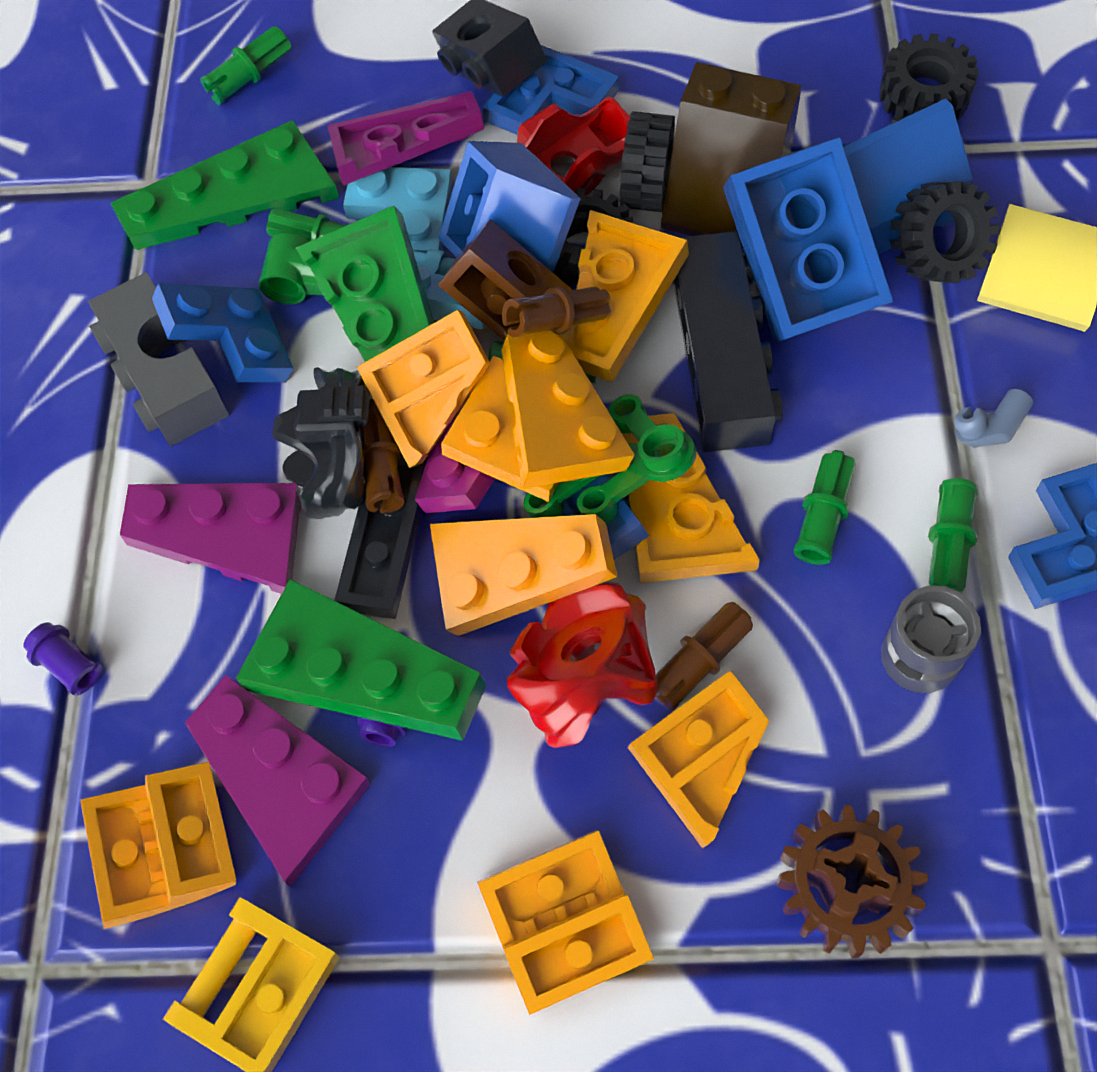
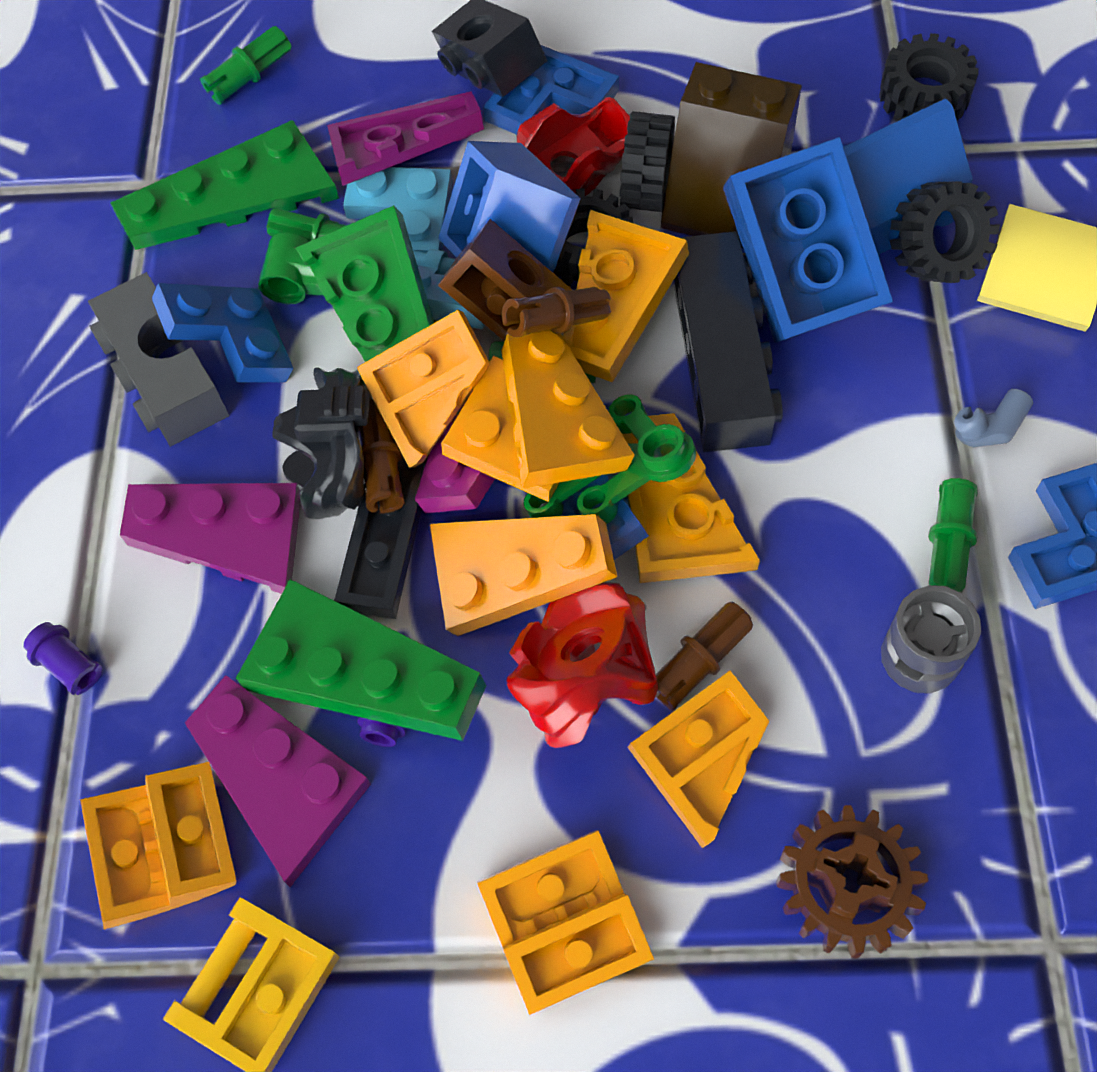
(825, 508): green axle -> none

